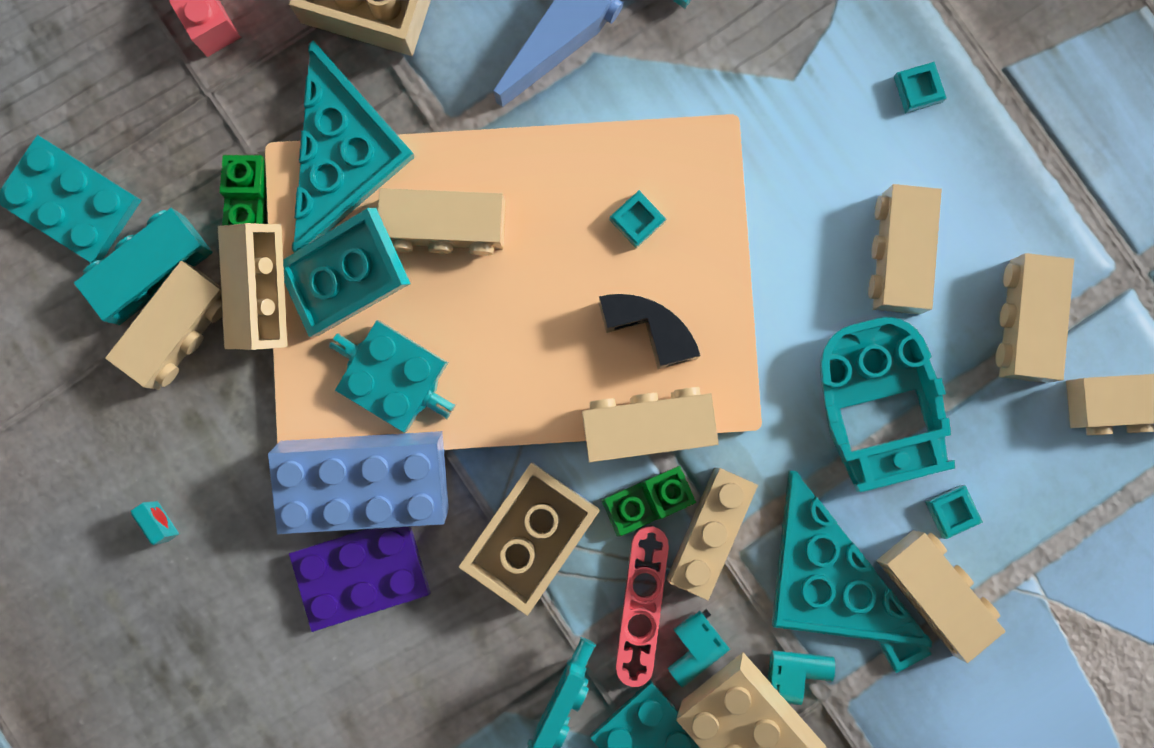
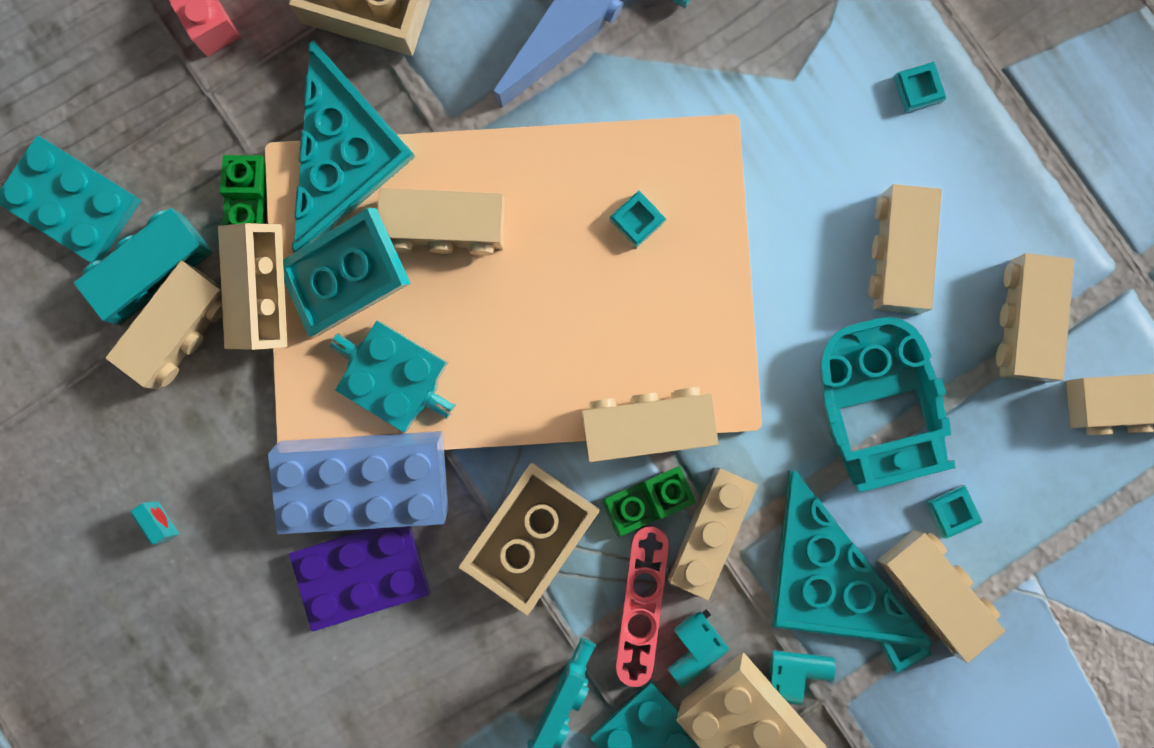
(668, 335): black brick -> none

